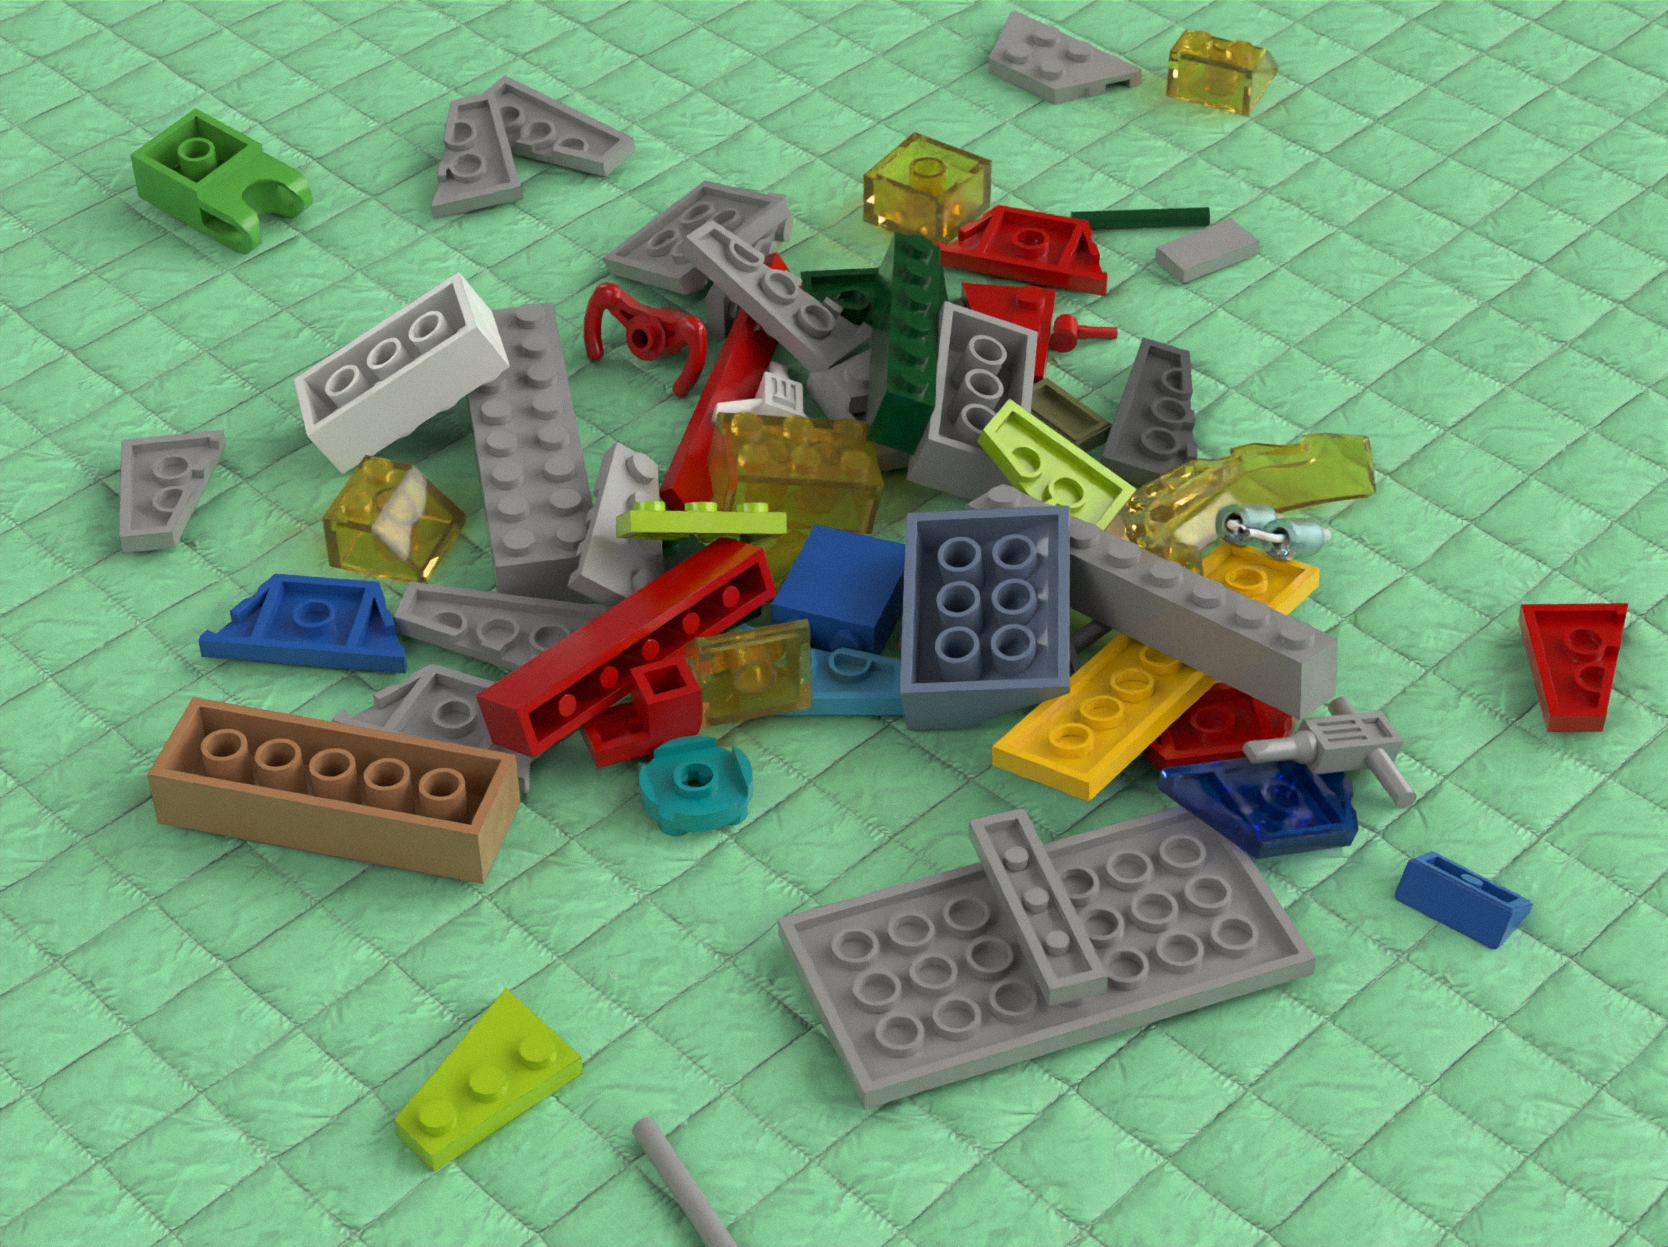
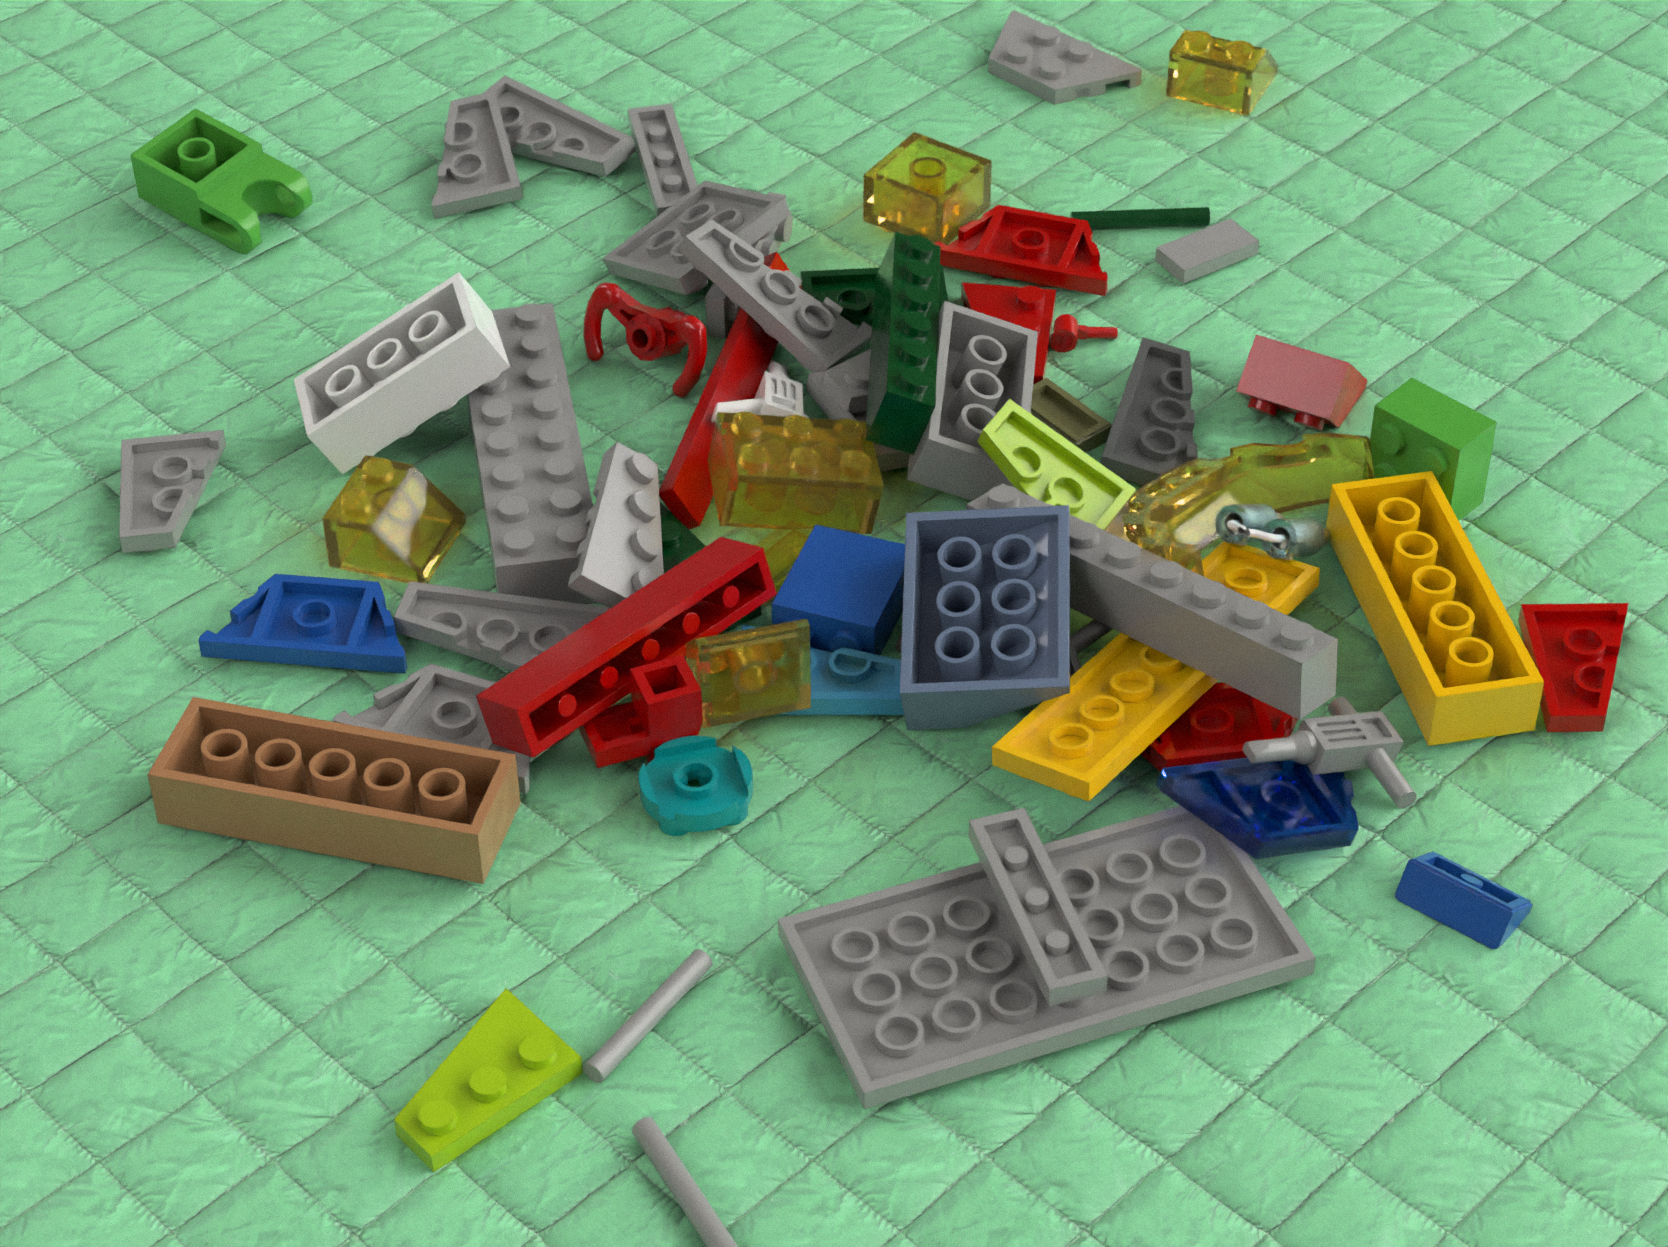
(647, 1016): none -> light grey bar
(661, 154): none -> light grey plate
(748, 524): lime wing -> none
(1300, 383): none -> slope
(1428, 431): none -> bright green brick
(1433, 609): none -> yellow brick

